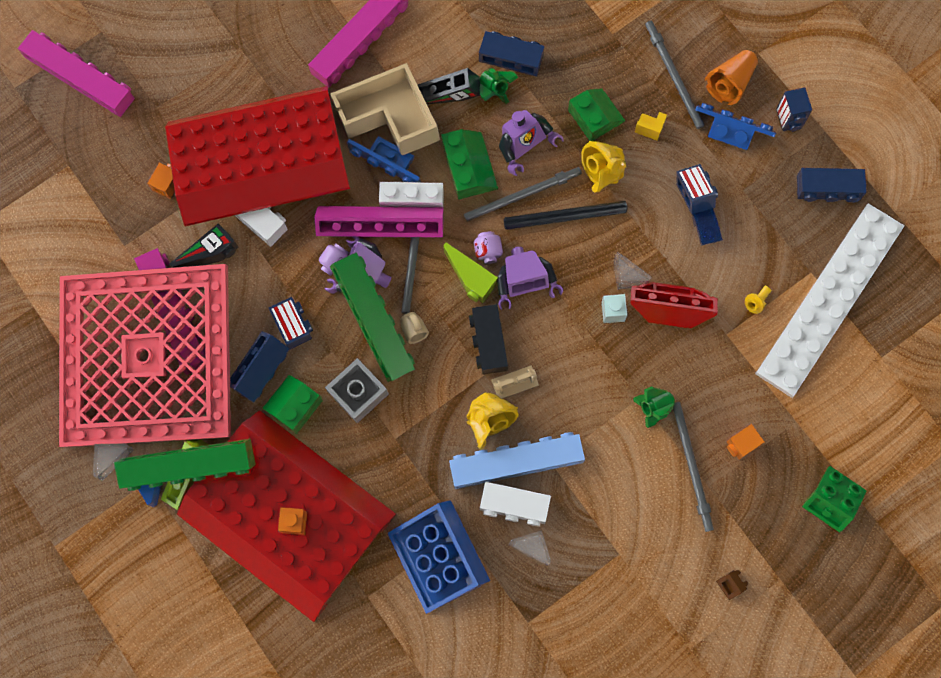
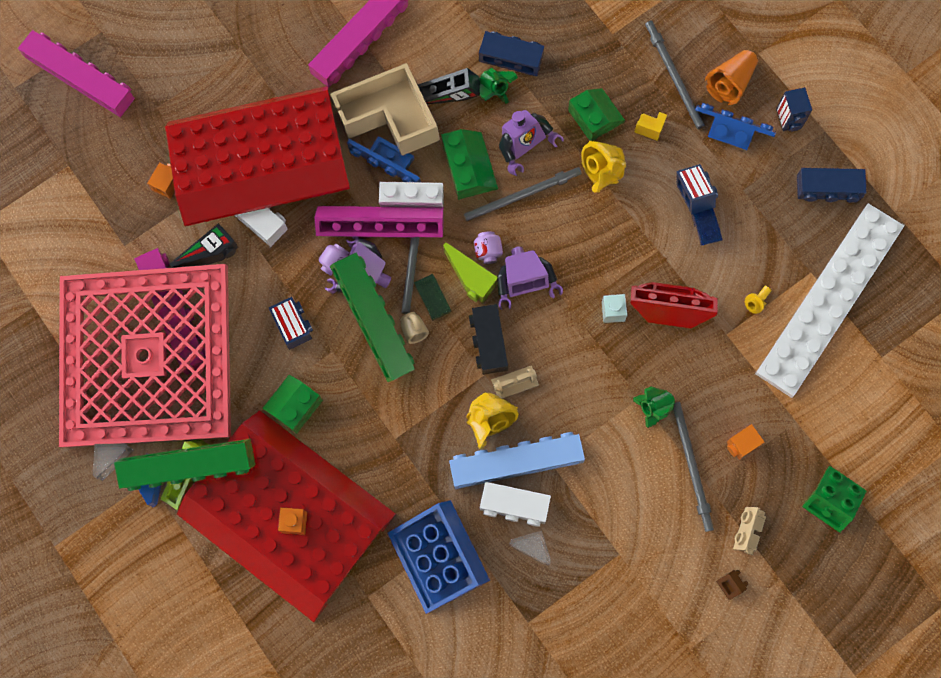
(258, 366): dark blue brick -> none
(357, 390): light grey brick -> none
(432, 297): none -> clear green tile
(565, 215): black axle -> none
(628, 274): clear slope -> none
(751, 520): none -> tan hinge

